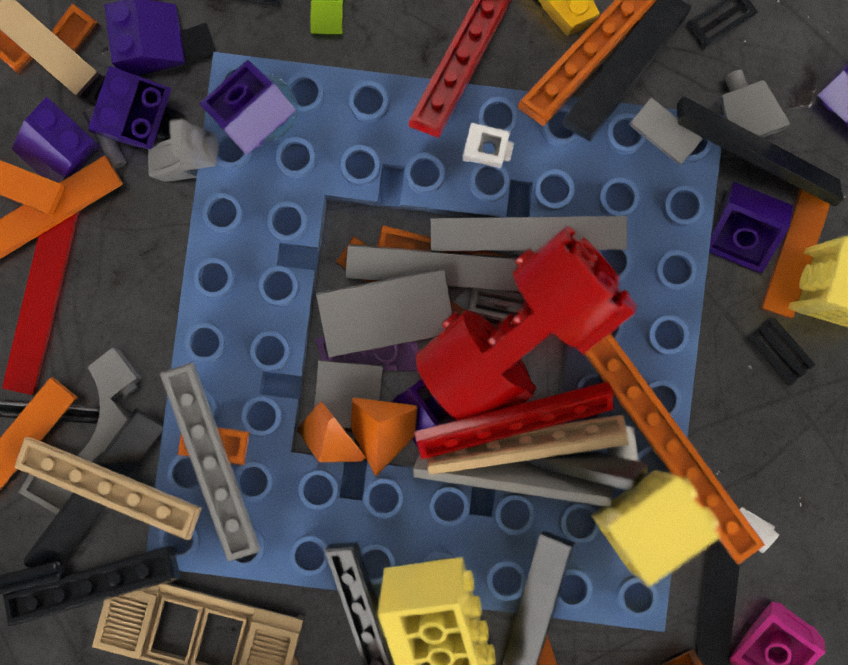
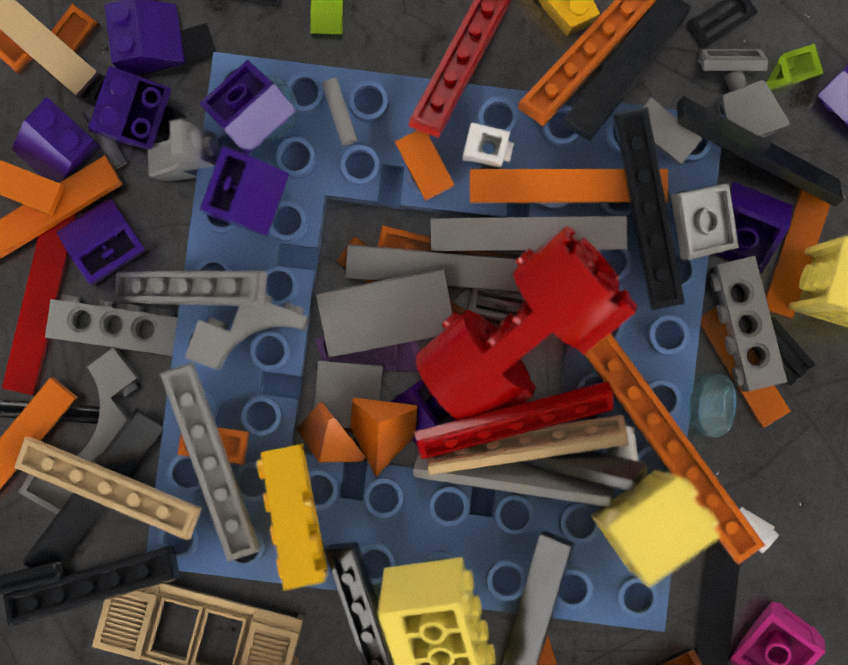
(63, 325): none -> light grey brick
(100, 242): none -> dark purple slope
(191, 287): none -> light grey tile
(213, 343): none -> light grey arch
(244, 191): none -> dark purple slope
(293, 517): none -> yellow wedge
(339, 111): none -> light grey piece
(424, 164): none -> orange tile
(552, 185): none -> orange tile
(649, 208): none -> black tile
(704, 221): none -> light grey tile
(713, 405): none -> clear light blue tile
(733, 59): none -> light grey tile
(762, 336): none -> light grey brick
(764, 403): none -> orange tile
(796, 67): none -> lime slope

